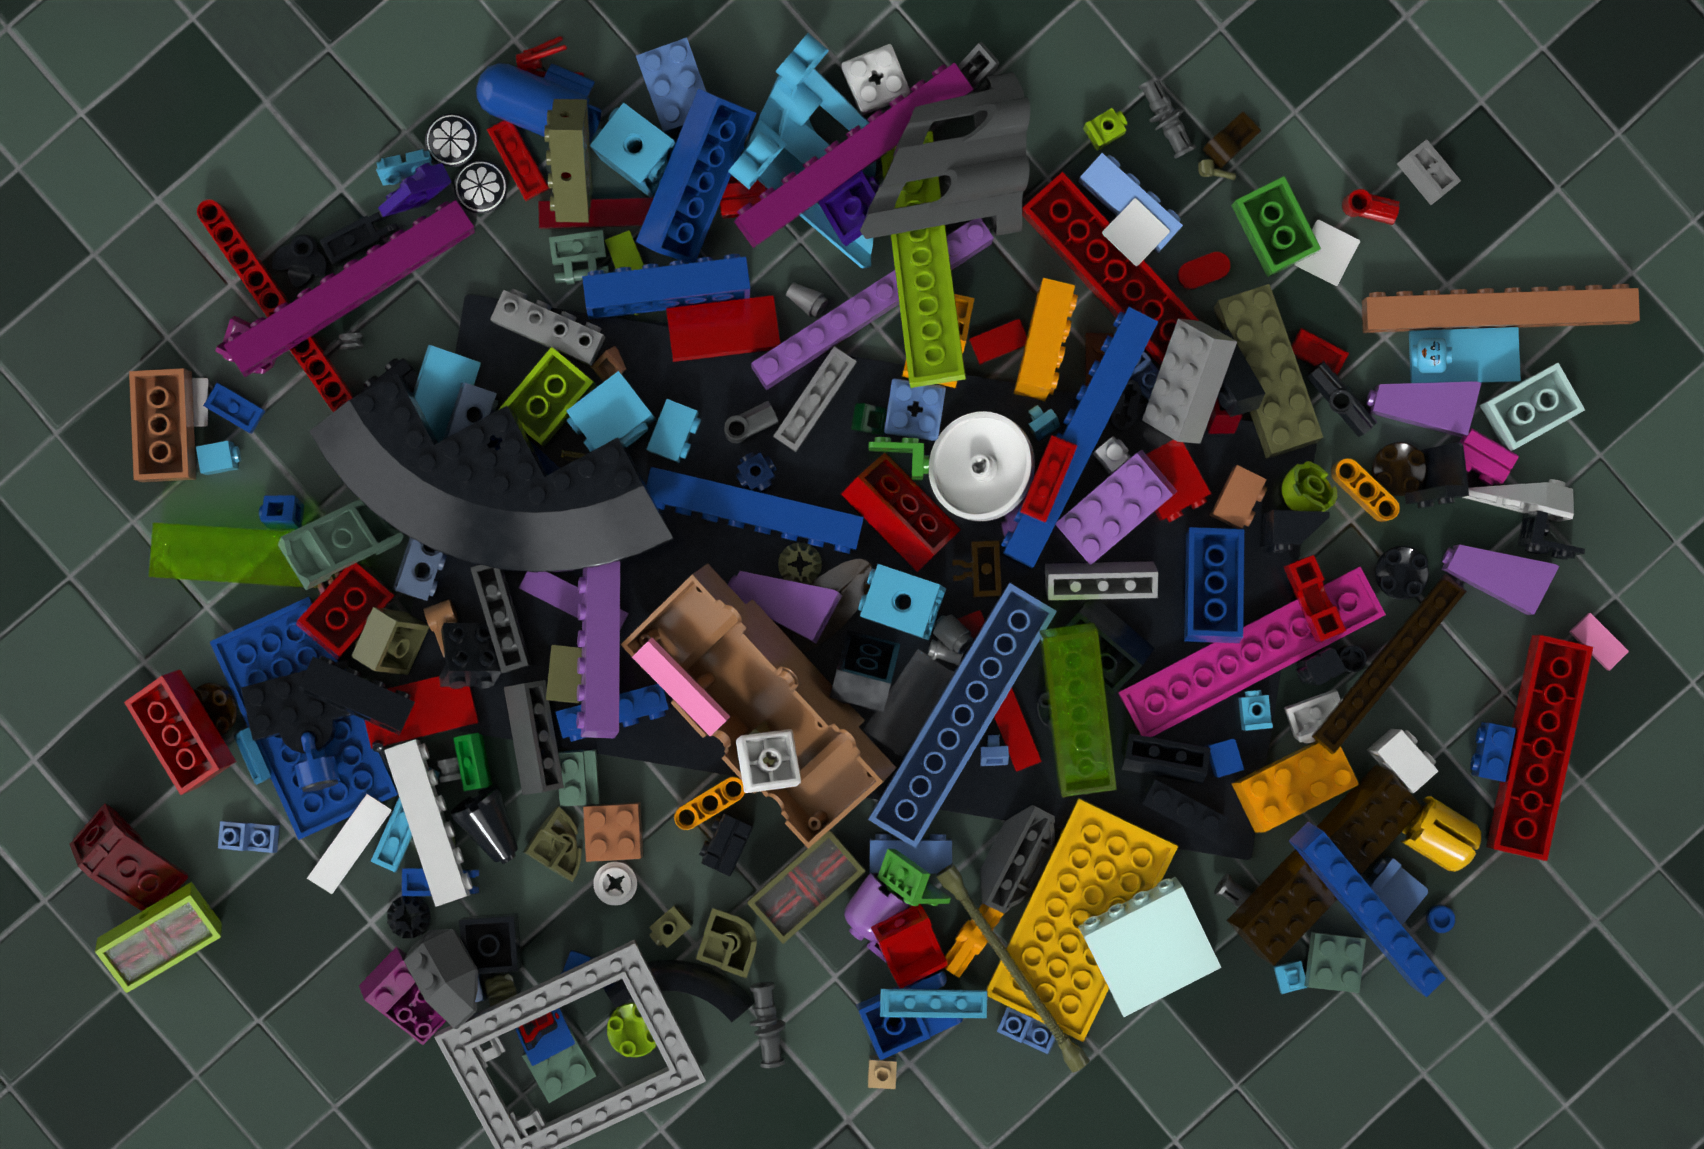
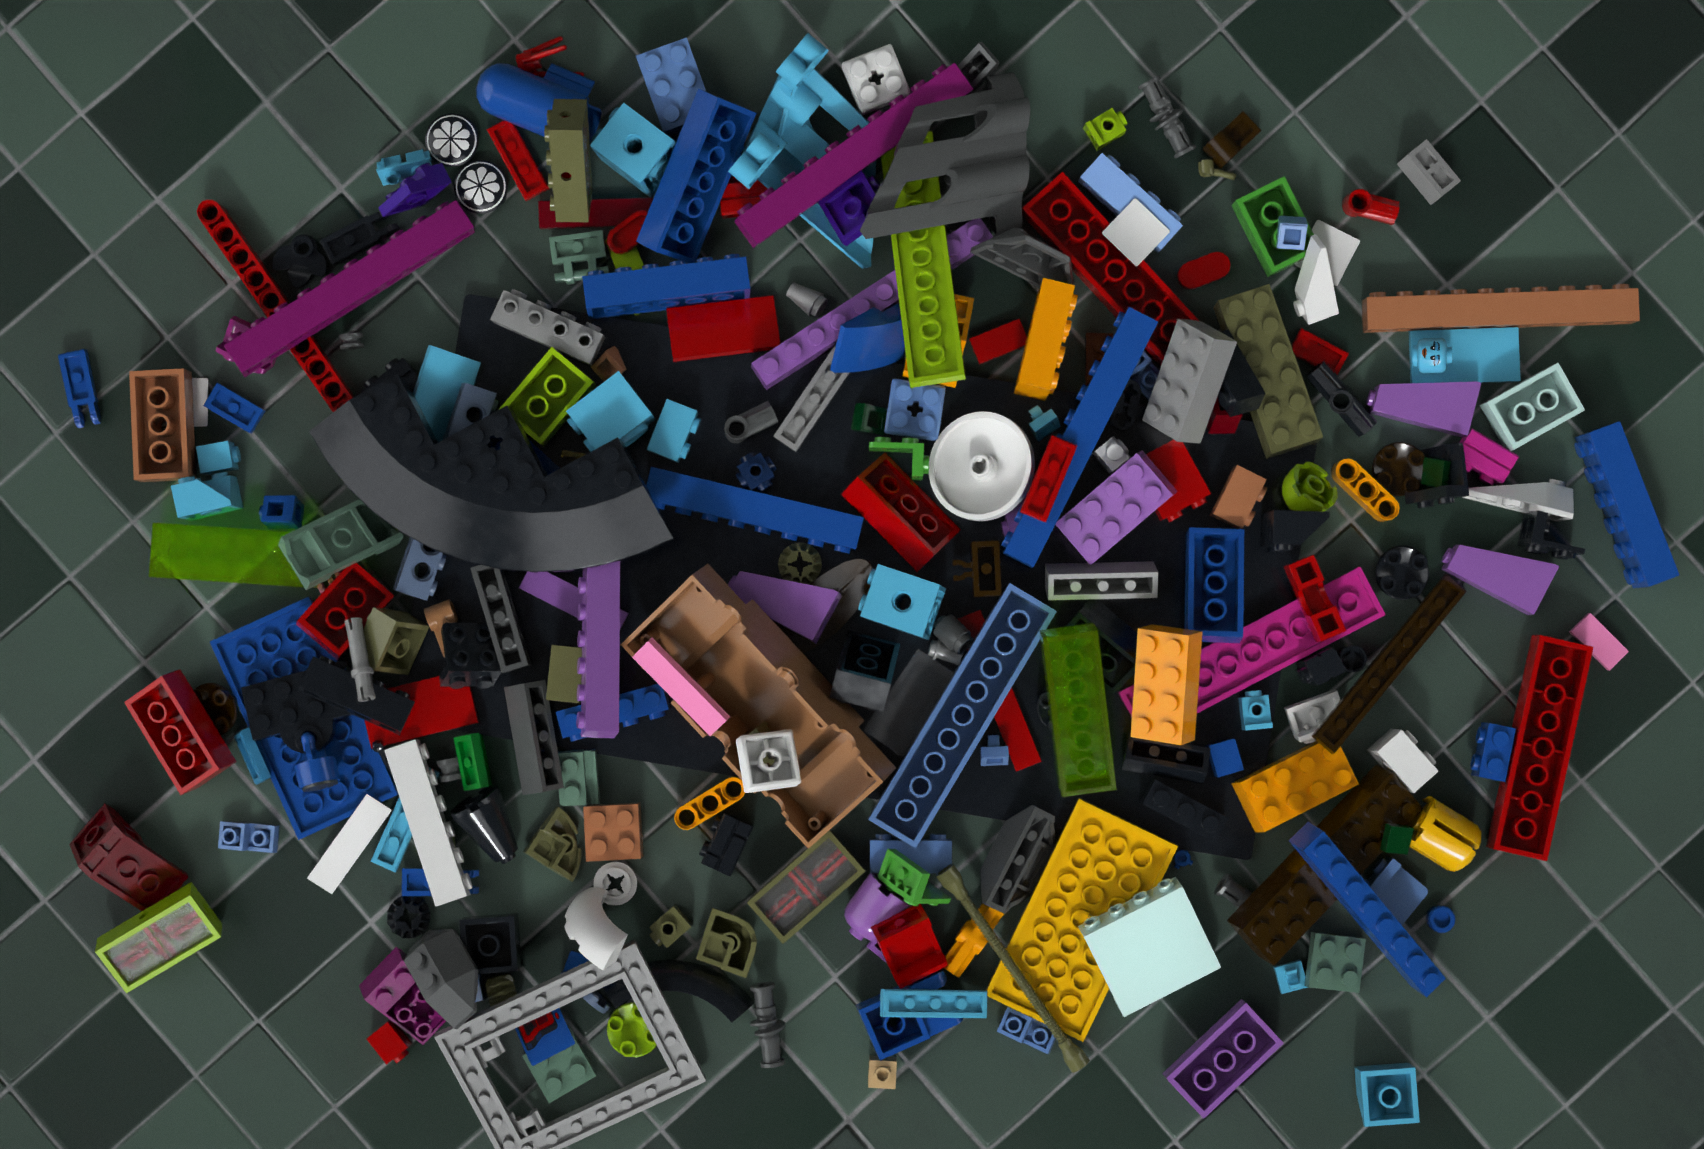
(79, 385): none -> blue hinge
(202, 499): none -> medium azure slope
(361, 668): none -> light grey pin
(390, 1042): none -> red brick
(592, 929): none -> white brick
(597, 1001): none -> sand blue tile
(624, 236): none -> red tile
(869, 341): none -> blue slope
(1025, 257): none -> dark grey wedge
(1166, 684): none -> light orange brick
(1182, 858): none -> blue piece
(1222, 1058): none -> medium lavender brick
(1291, 232): none -> medium blue slope
(1315, 285): none -> white slope
(1387, 1094): none -> medium azure slope
(1396, 838): none -> dark green tile
(1435, 472): none -> dark green tile
(1626, 506): none -> blue brick

